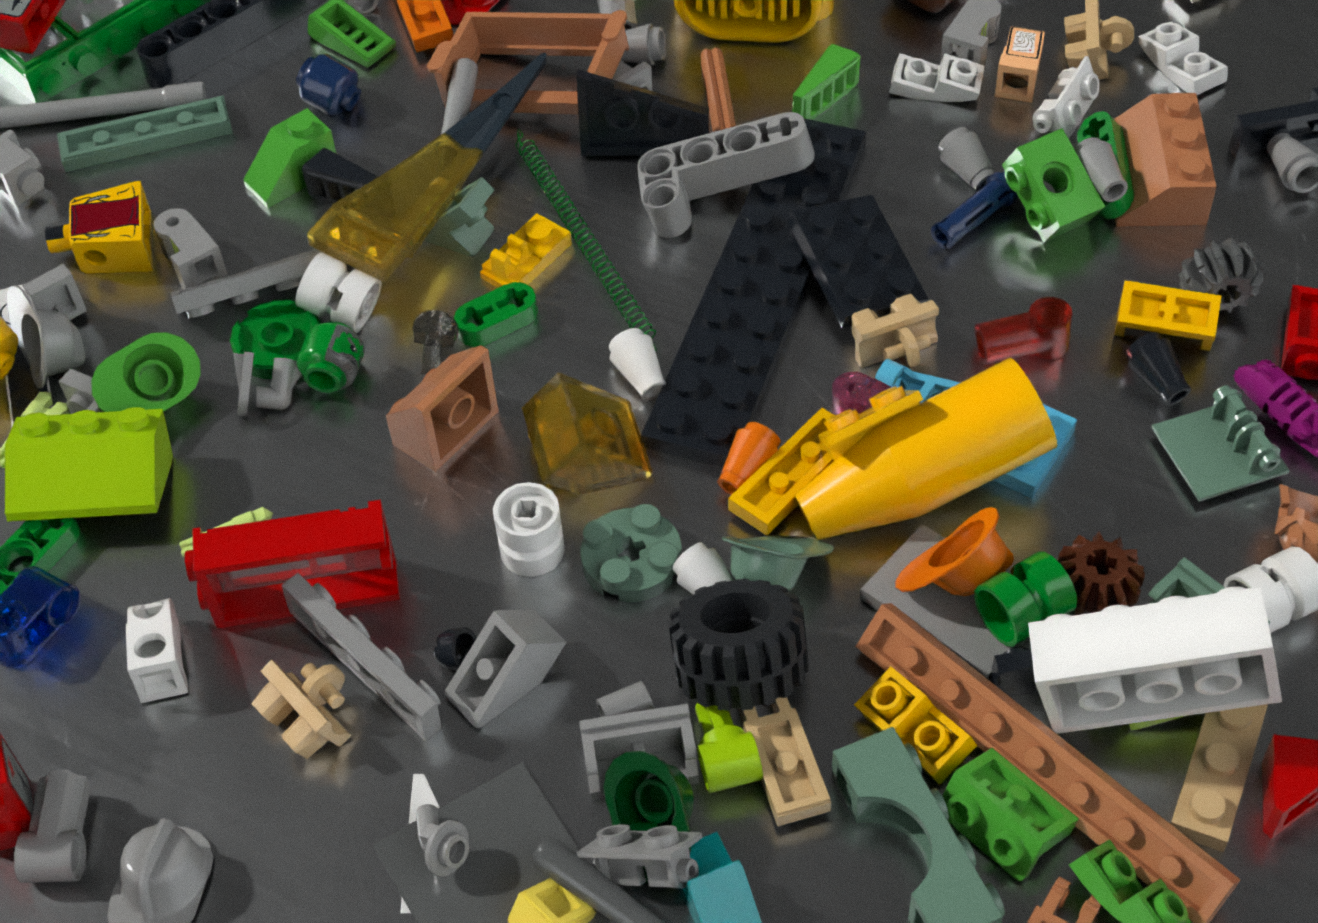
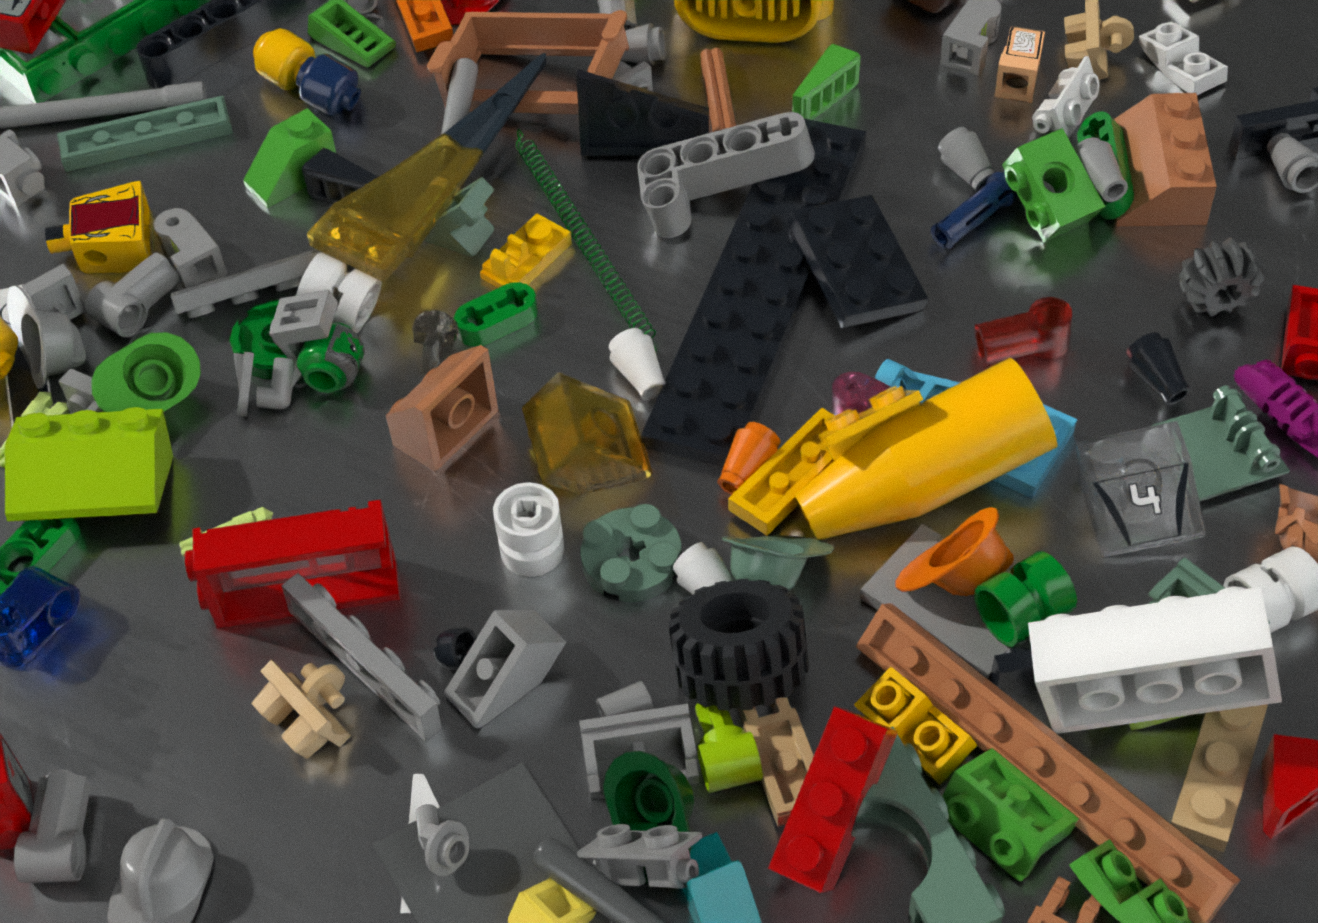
(126, 304): none -> light grey piece
(155, 651): white leg -> none
(280, 56): none -> yellow head
(302, 320): none -> light grey bracket
(825, 810): none -> red arch
(896, 335): tan hips -> none
(950, 81): white slope -> none
(1102, 573): copper gear -> none
(1140, 489): none -> clear slope
(1168, 312): yellow hinge -> none

